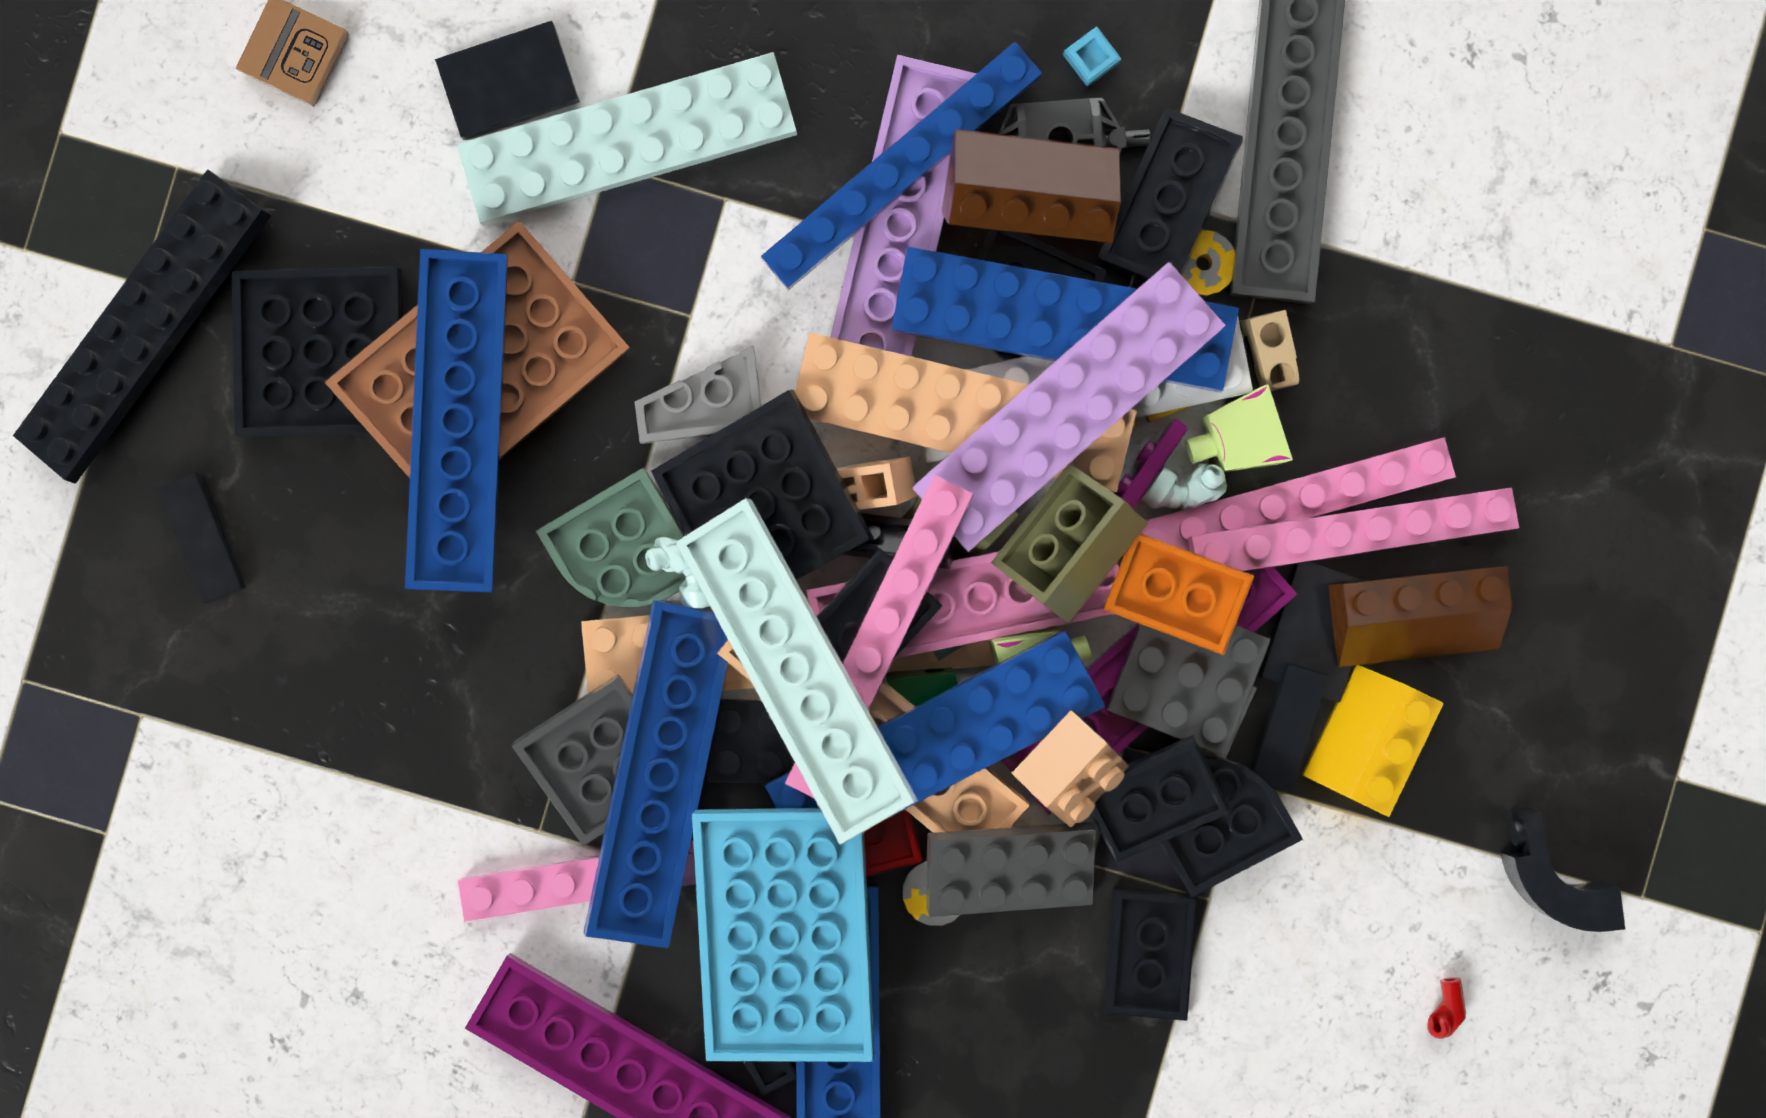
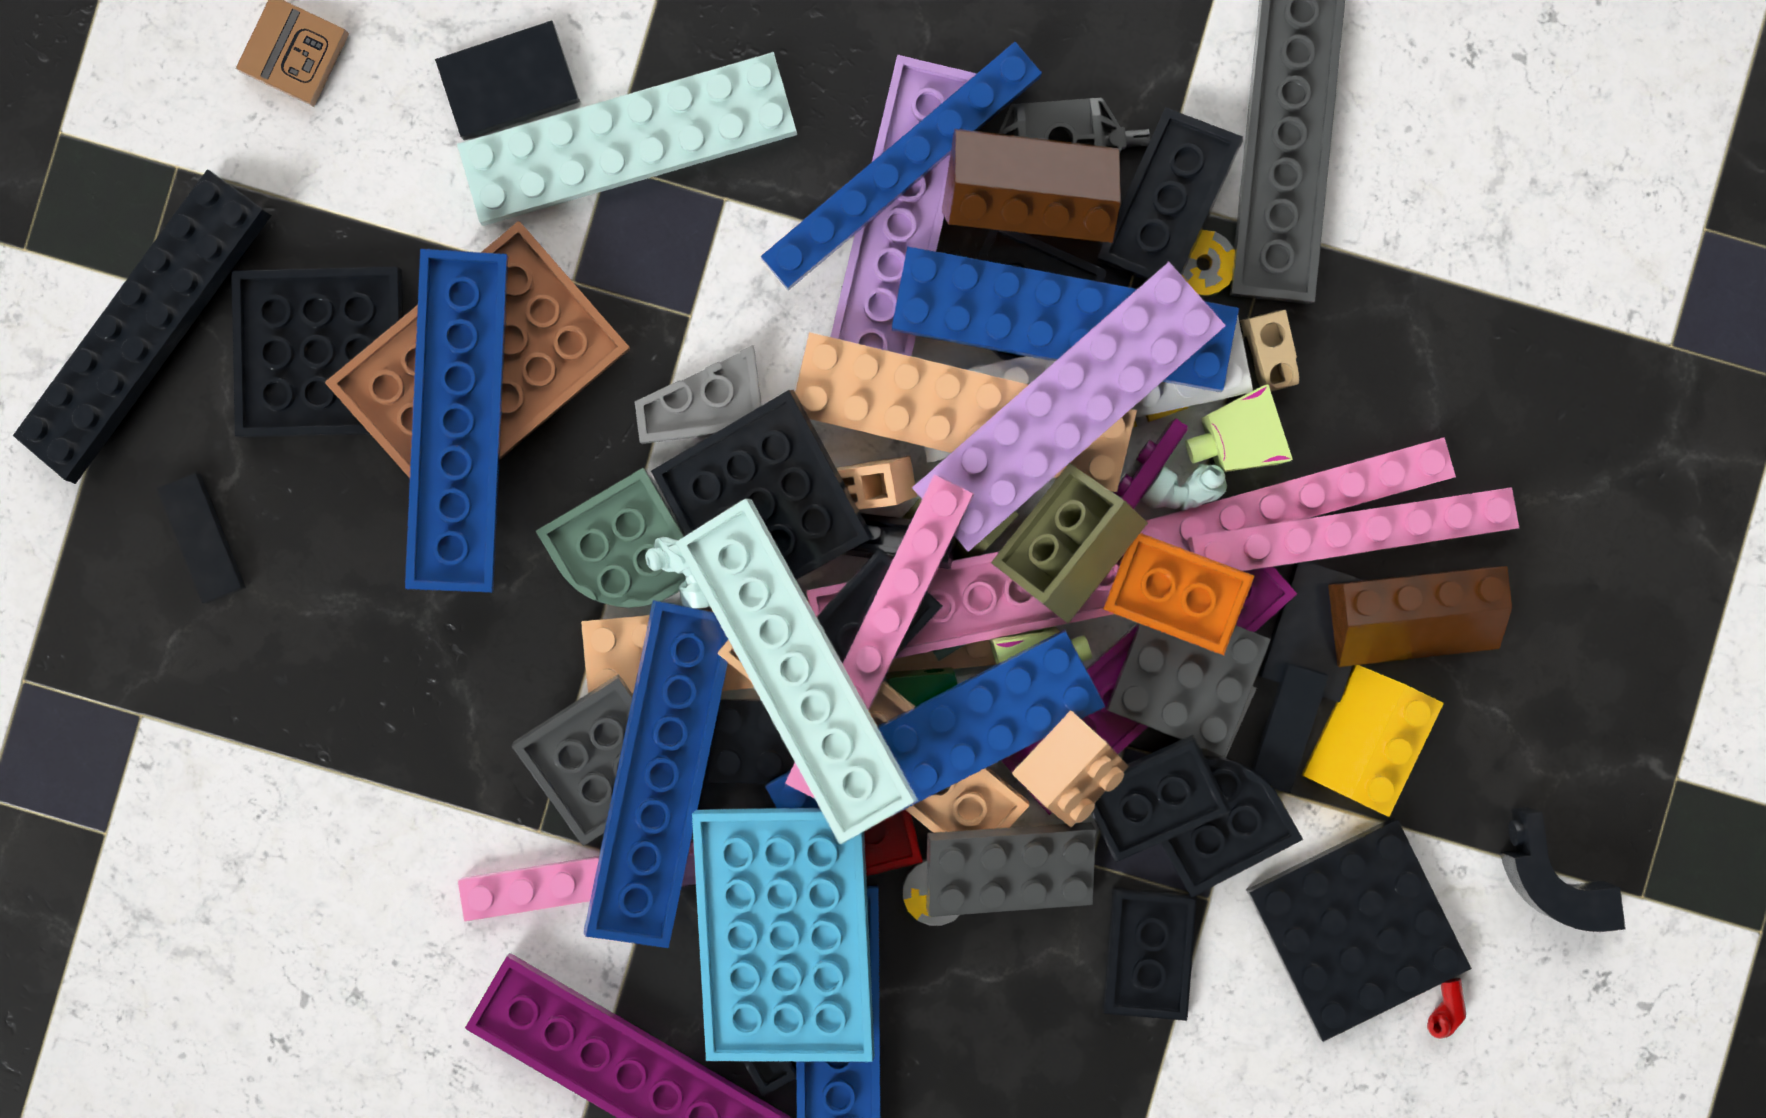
(1092, 56): medium azure tile -> none
(1358, 929): none -> black plate

